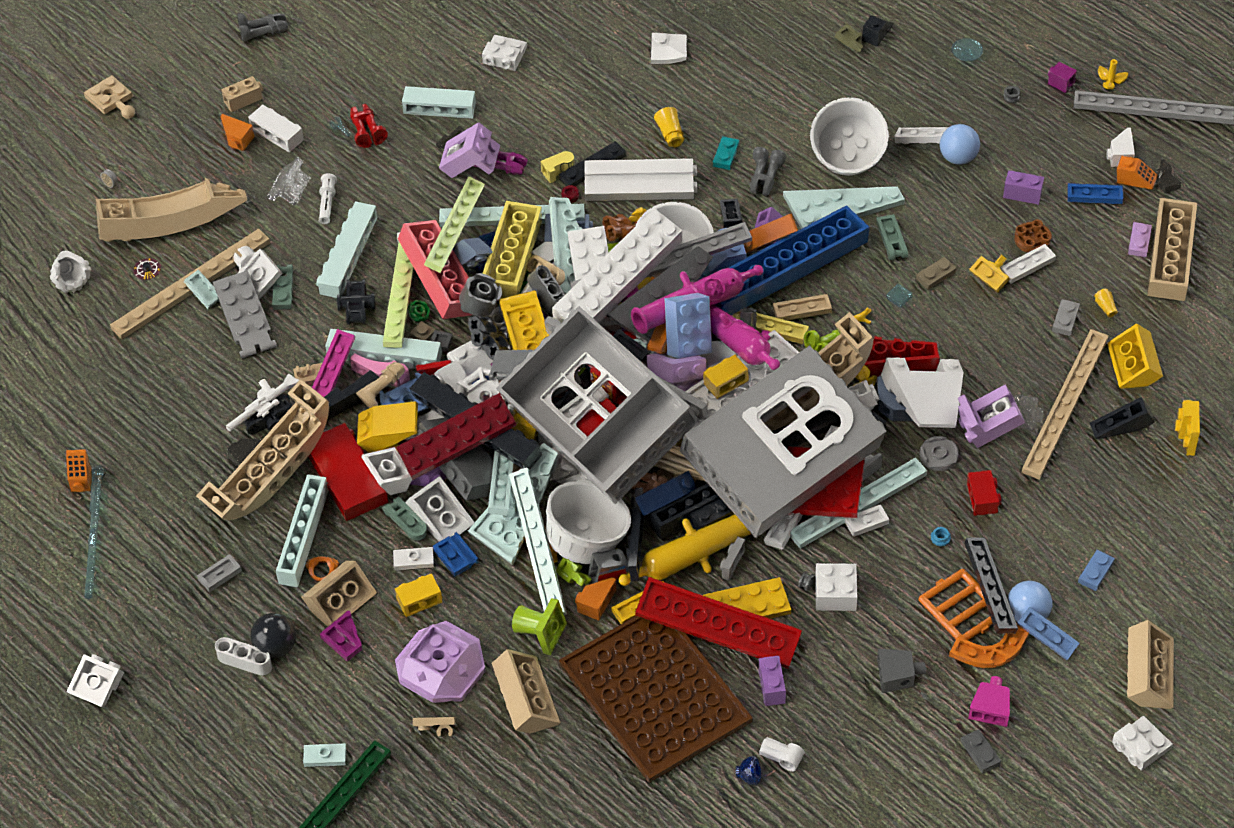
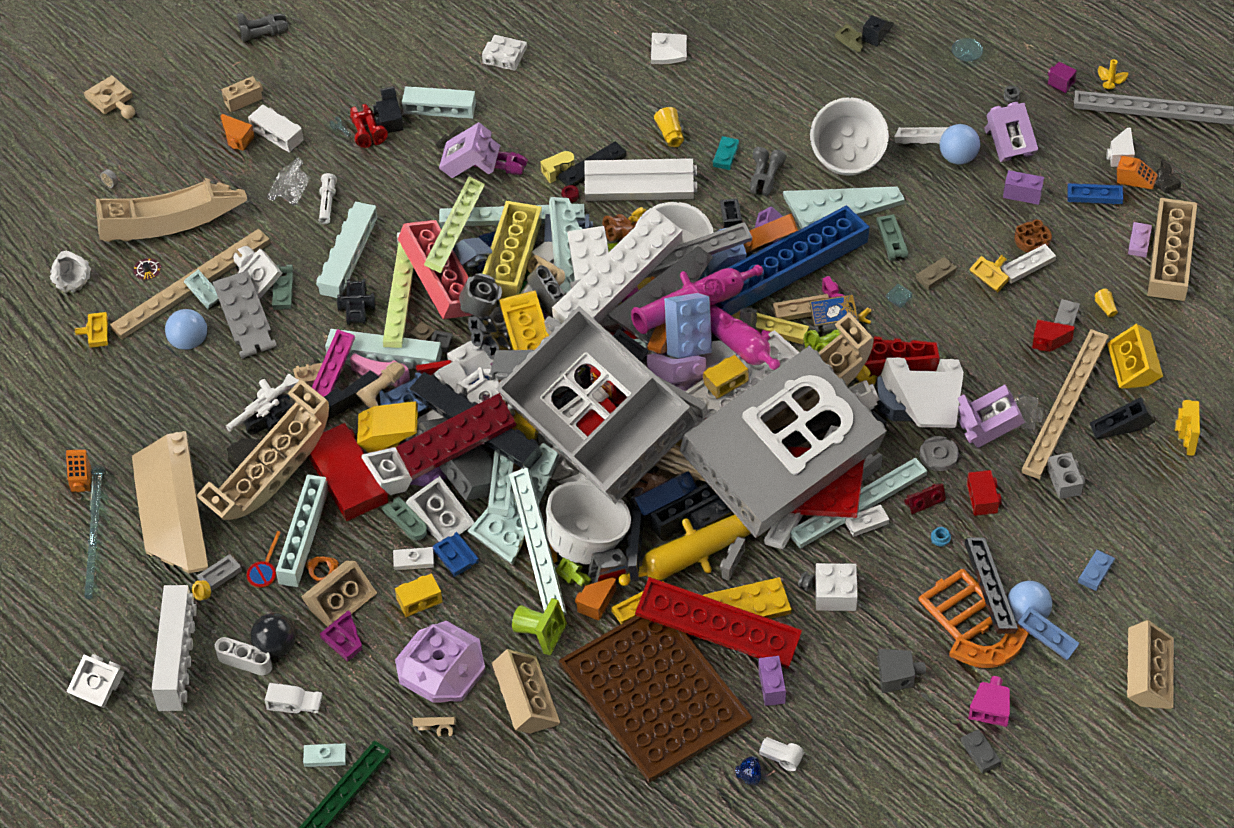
(95, 329): none -> yellow plate
(170, 503): none -> tan slope
(173, 648): none -> white brick
(185, 329): none -> light blue piece
(201, 590): none -> yellow tile
(263, 573): none -> piece
(291, 699): none -> white piece
(388, 110): none -> black hinge
(420, 306): green plate -> none
(830, 287): none -> dark pink plate
(830, 310): none -> piece
(926, 498): none -> dark red hinge
(1012, 118): none -> lavender brick
(1051, 335): none -> red slope
(1066, 480): none -> light grey brick
(1141, 743): white plate -> none

